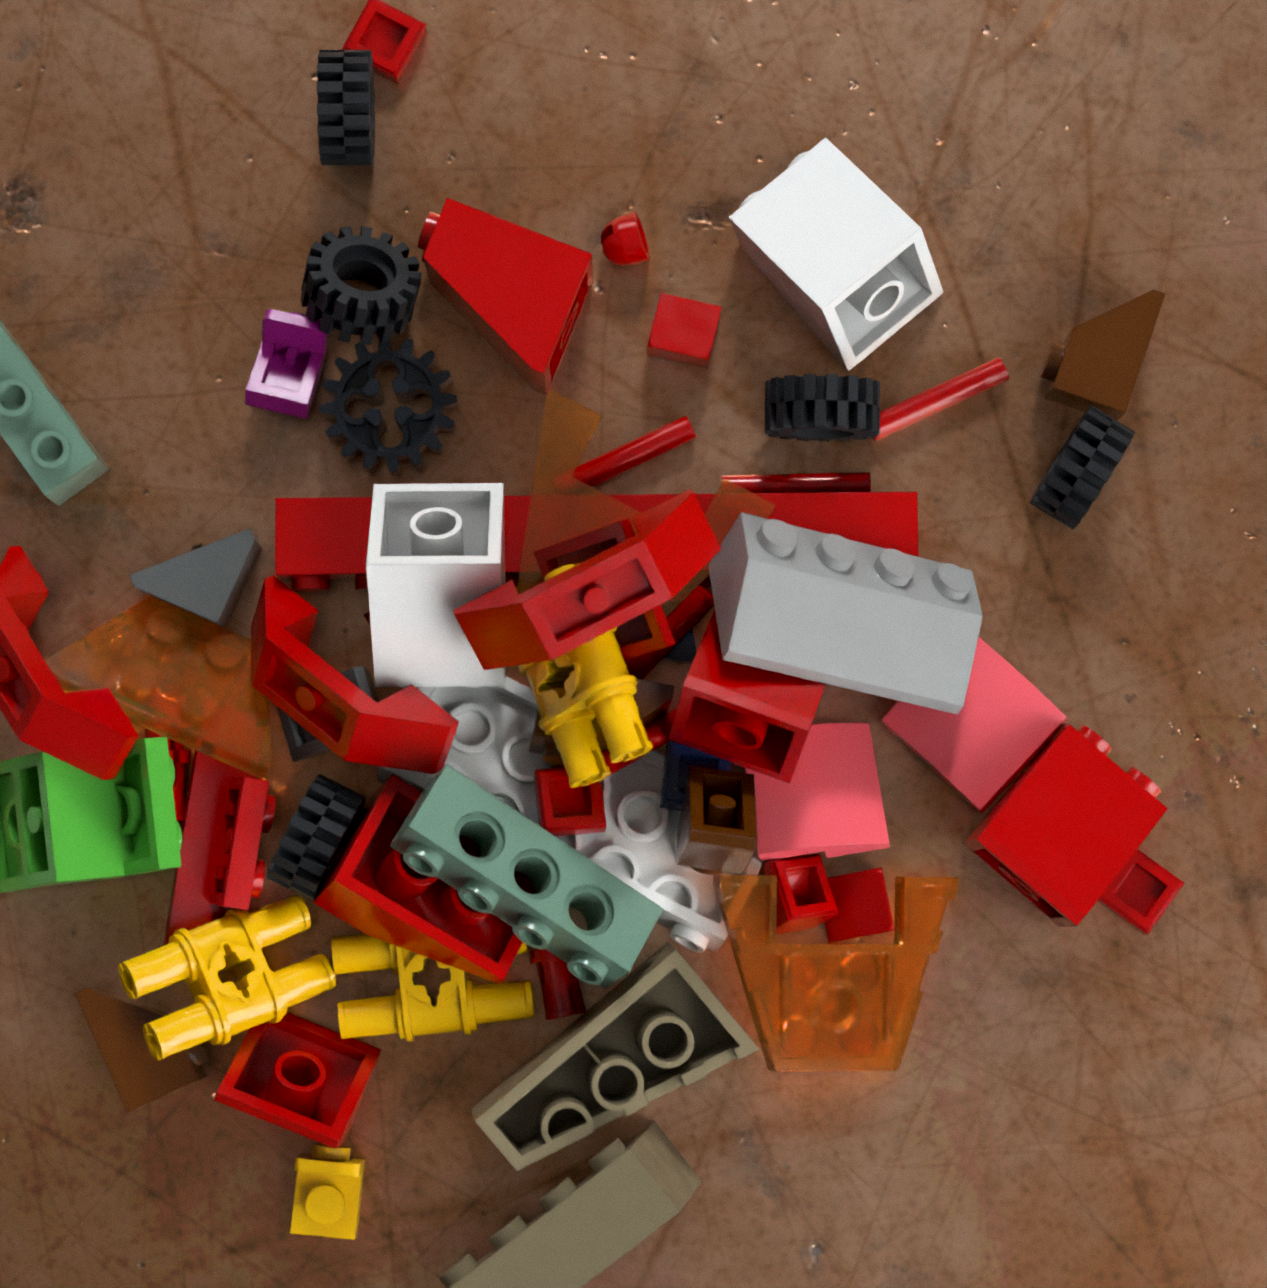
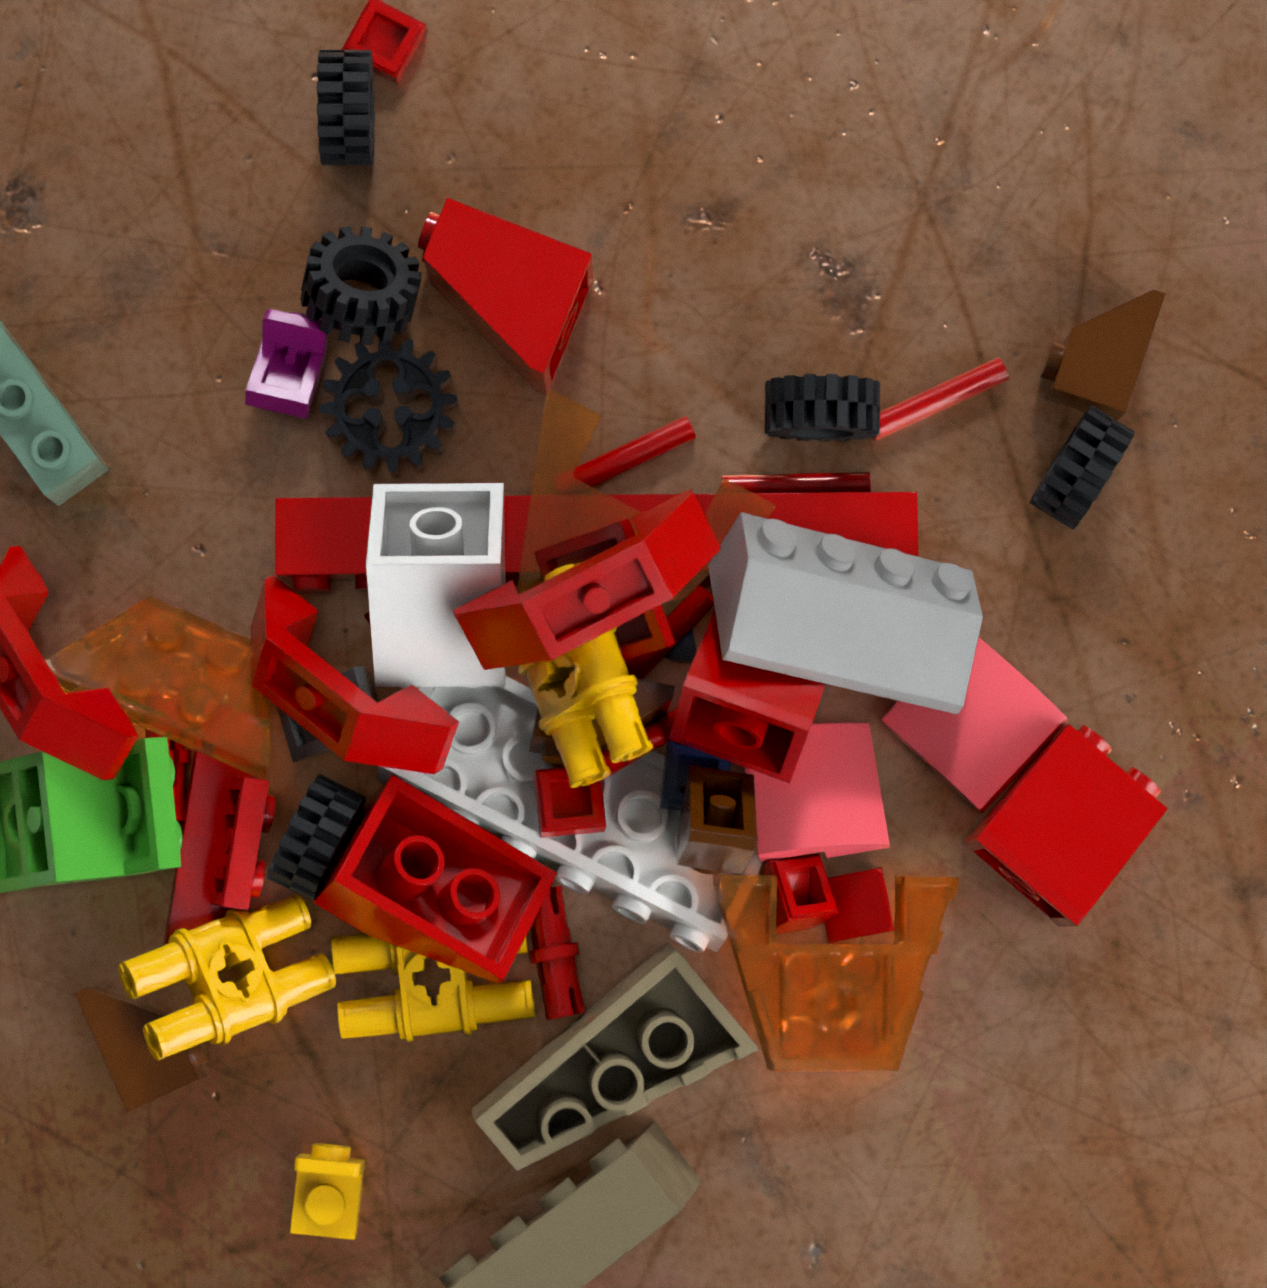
(205, 579): dark grey slope -> none
(300, 1078): red slope -> none
(561, 878): sand green brick -> none
(625, 241): red hinge -> none
(683, 330): red slope -> none
(838, 252): white slope -> none
(1141, 892): red tile -> none

